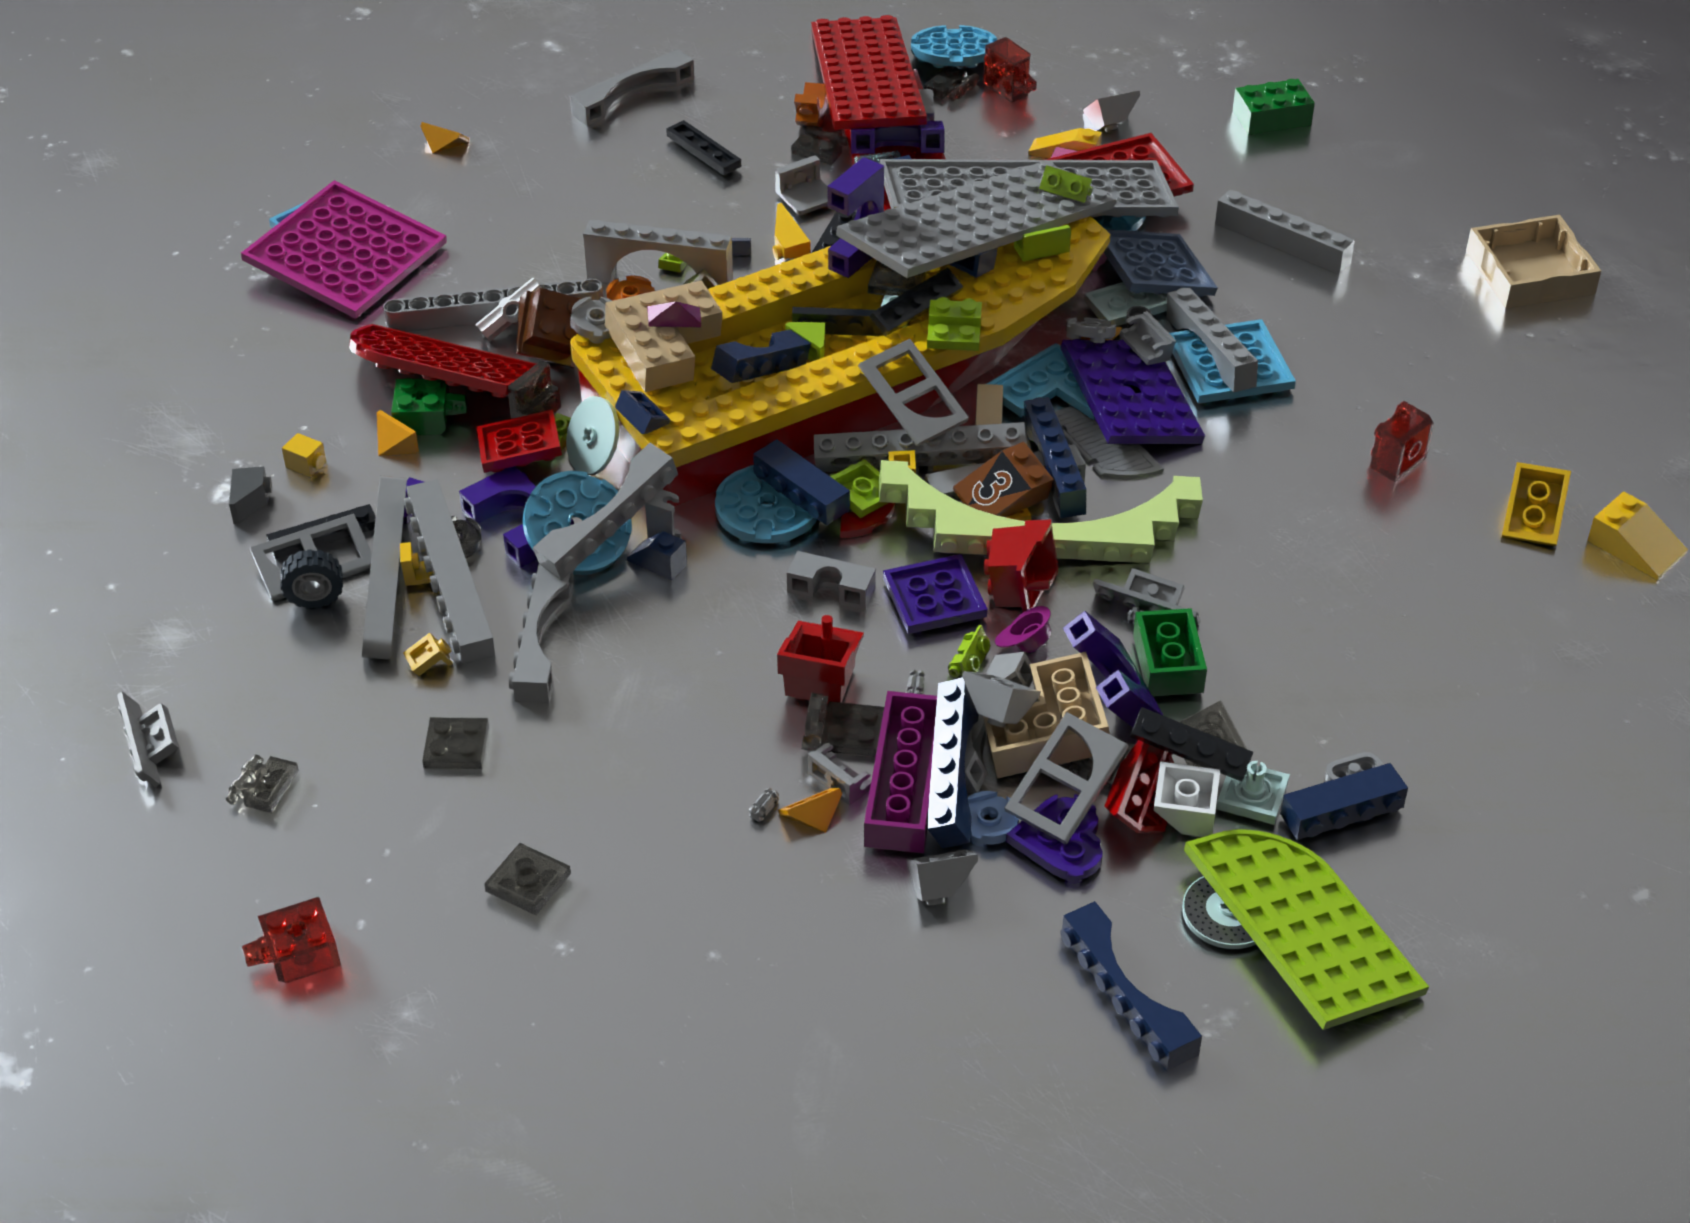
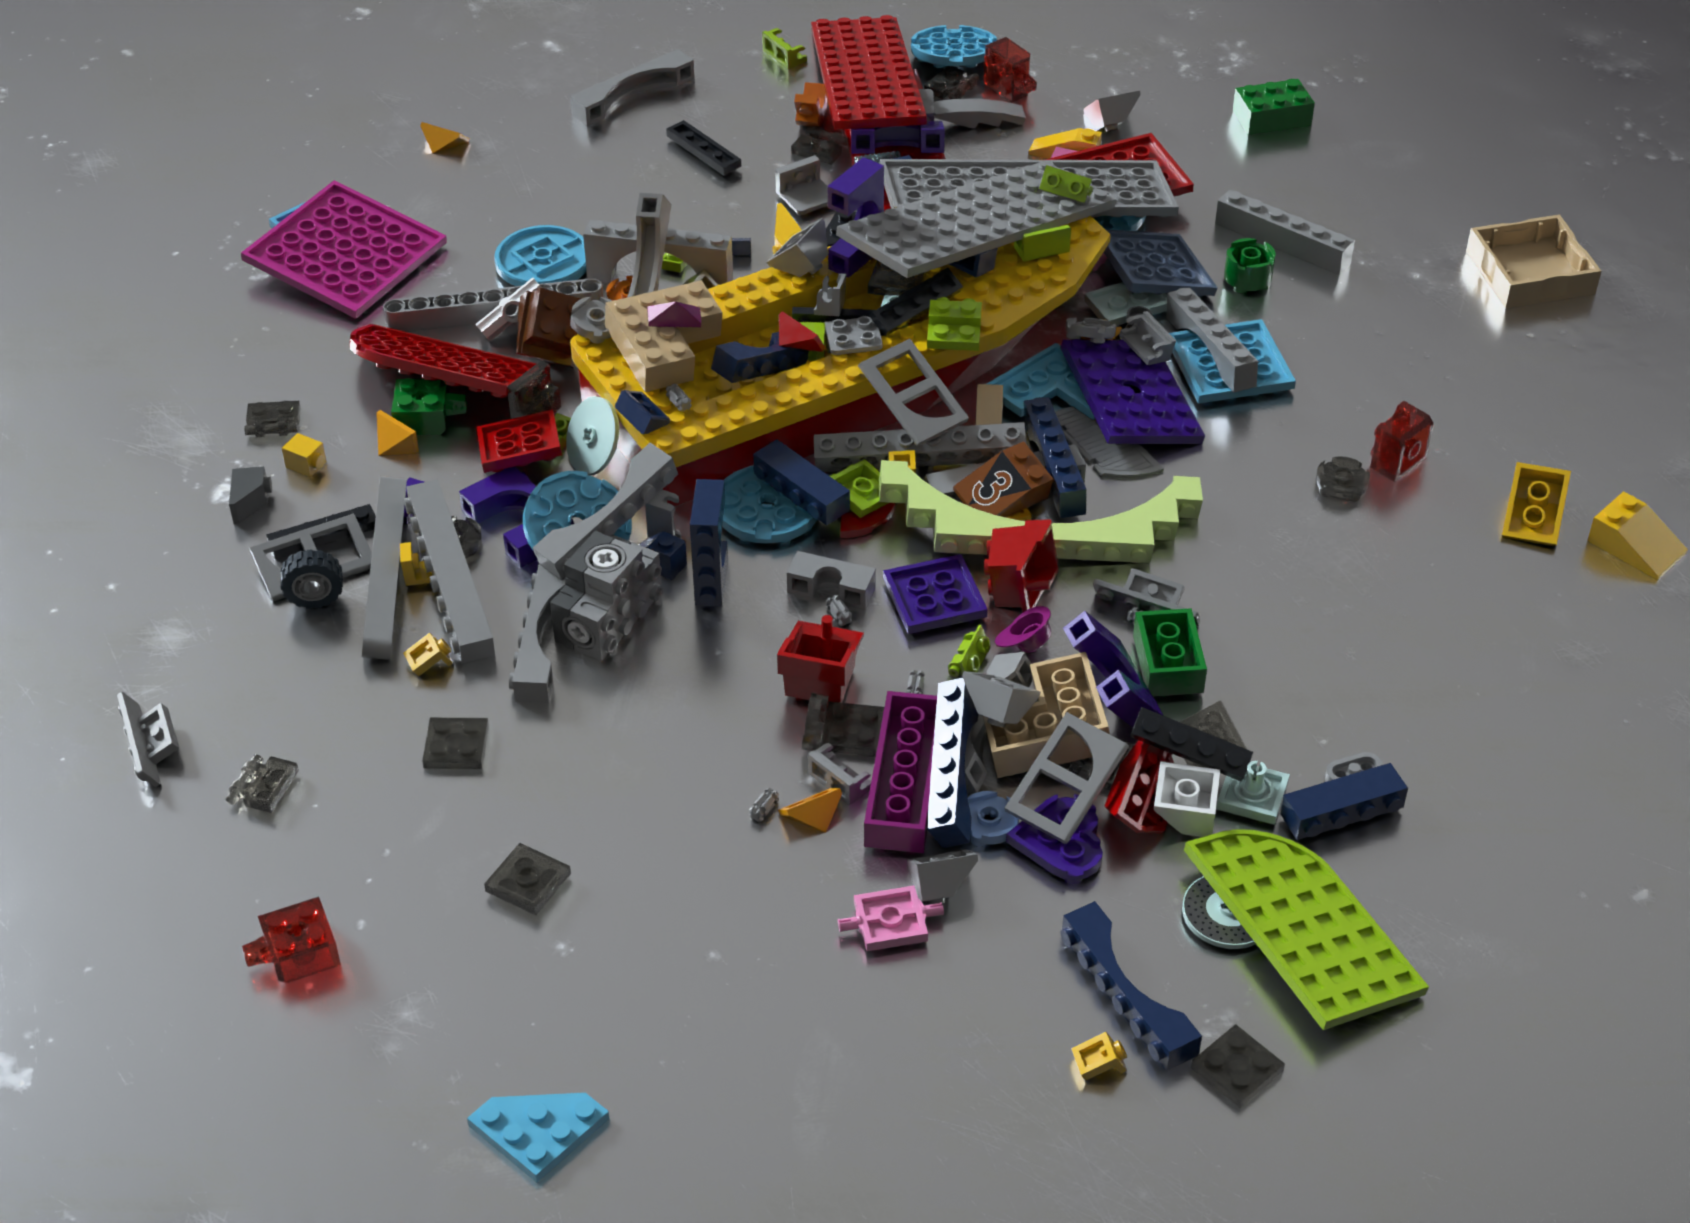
(272, 418): none -> clear smoke plate
(538, 1129): none -> medium azure plate
(543, 253): none -> medium azure plate
(604, 594): none -> light grey piece
(652, 228): none -> light grey arch
(678, 397): none -> light grey piece
(707, 549): none -> dark blue arch
(782, 51): none -> lime hinge
(796, 335): none -> red slope
(802, 251): none -> light grey slope
(829, 299): none -> light grey hinge
(839, 610): none -> light grey piece
(852, 336): none -> light grey bracket
(890, 918): none -> bright pink plate
(971, 111): none -> light grey slope
(1099, 1056): none -> yellow bracket
(1237, 1066): none -> clear smoke plate
(1249, 265): none -> green brick
(1330, 482): none -> clear smoke plate

